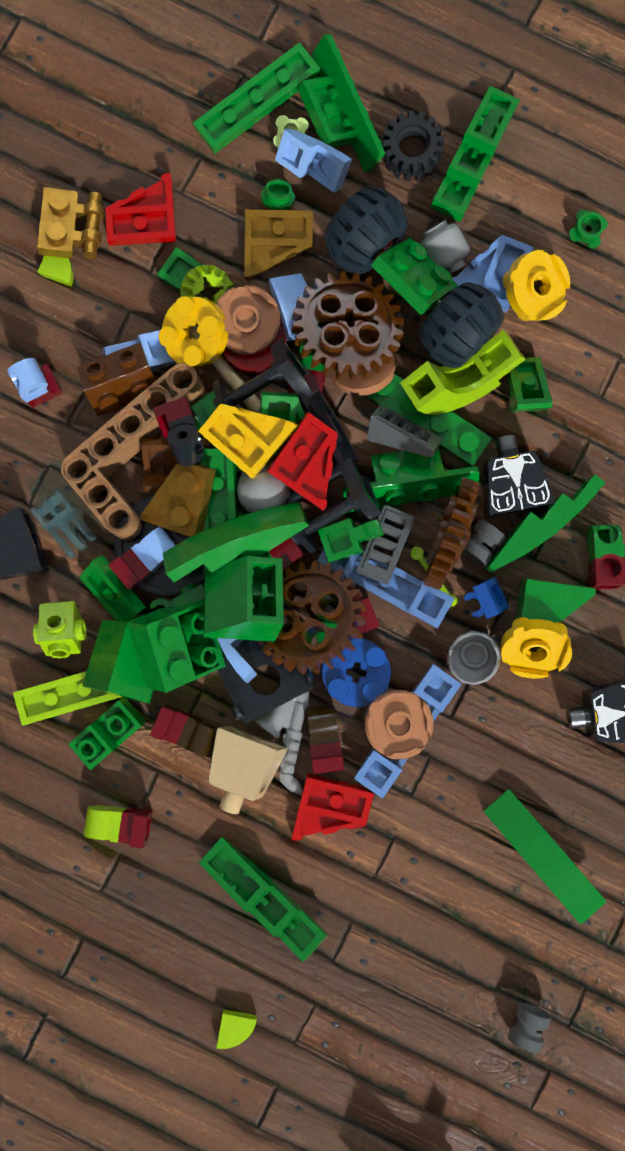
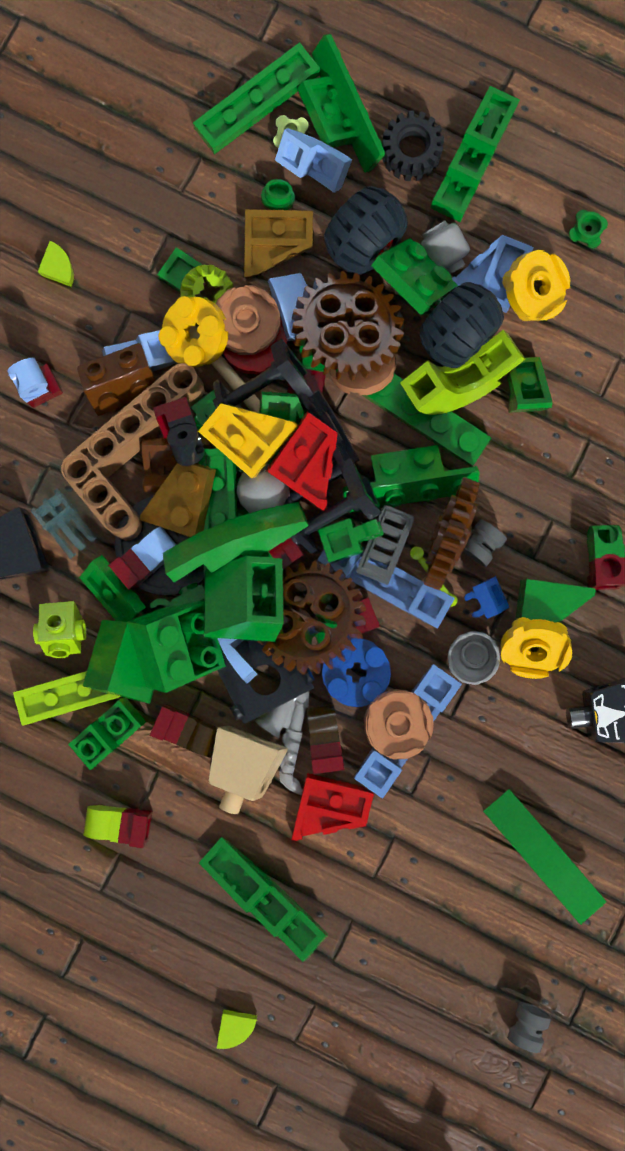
(58, 223): pearl gold plate -> none
(143, 216): red wing -> none
(401, 433): dark grey slope -> none
(514, 481): black torso -> none
(534, 531): green slope -> none

